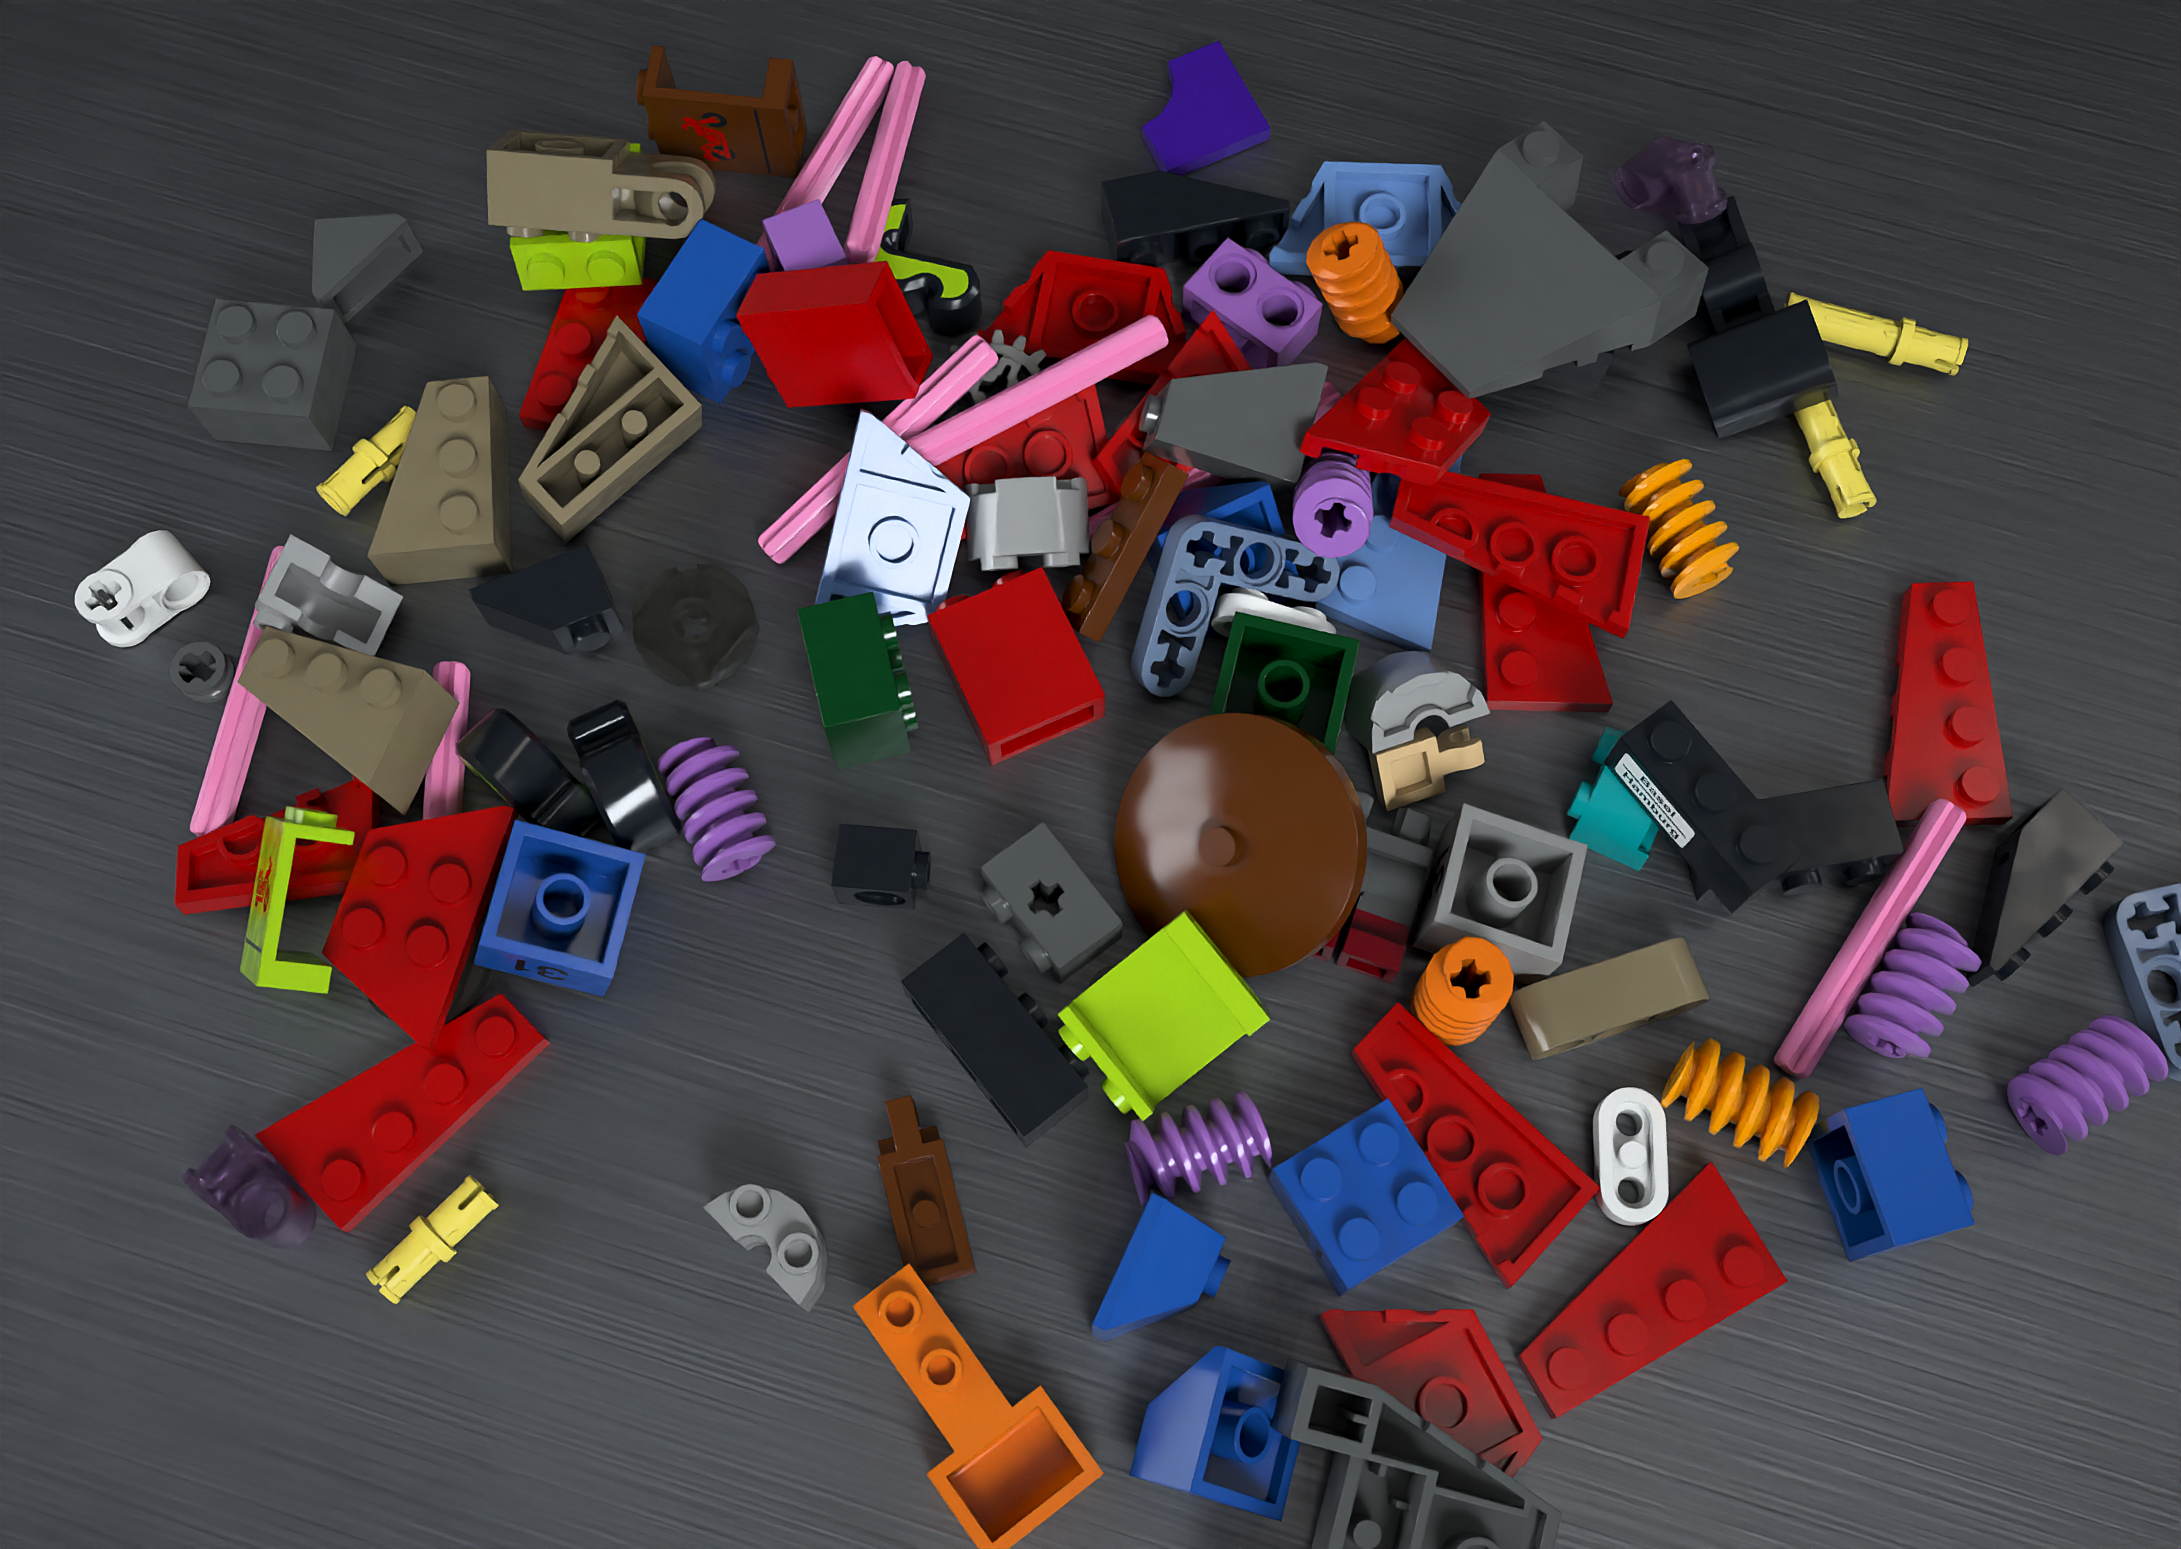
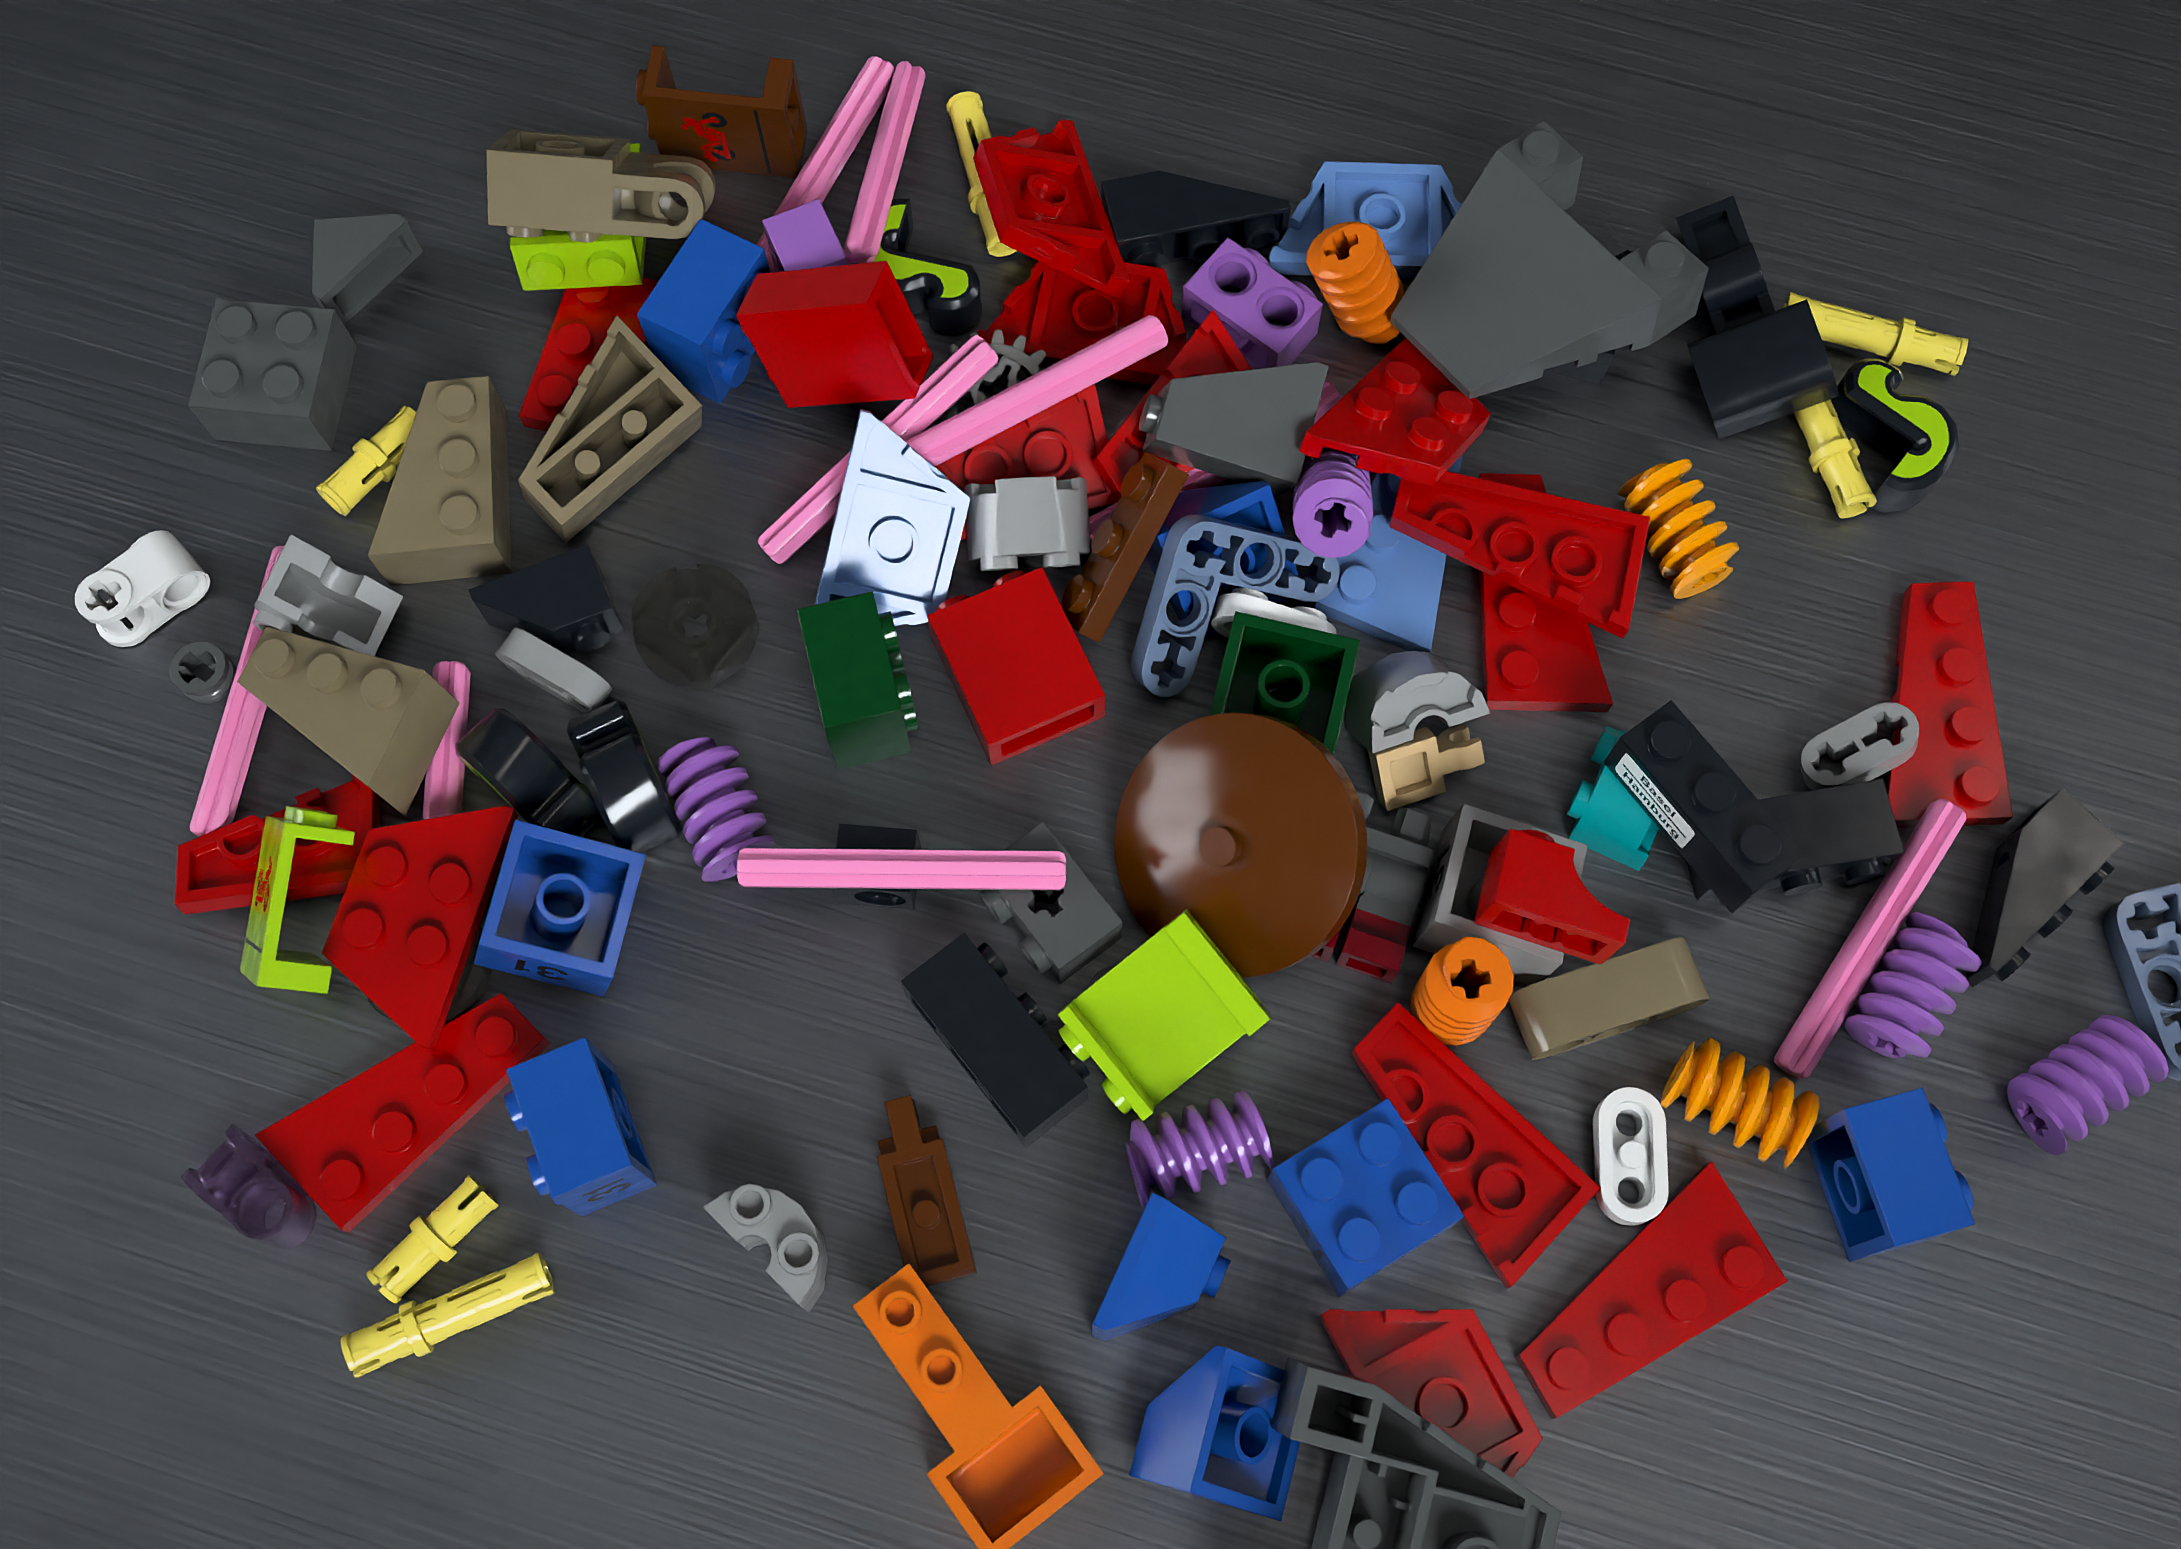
(430, 1322): none -> light yellow pin
(553, 671): none -> light grey beam
(578, 1128): none -> blue brick
(901, 868): none -> bright pink axle
(970, 123): none -> light yellow pin
(1050, 204): none -> red wing
(1206, 116): dark purple tile -> none
(1539, 898): none -> red arch
(1672, 181): clear purple piece -> none
(1853, 736): none -> light grey beam
(1902, 426): none -> black animal

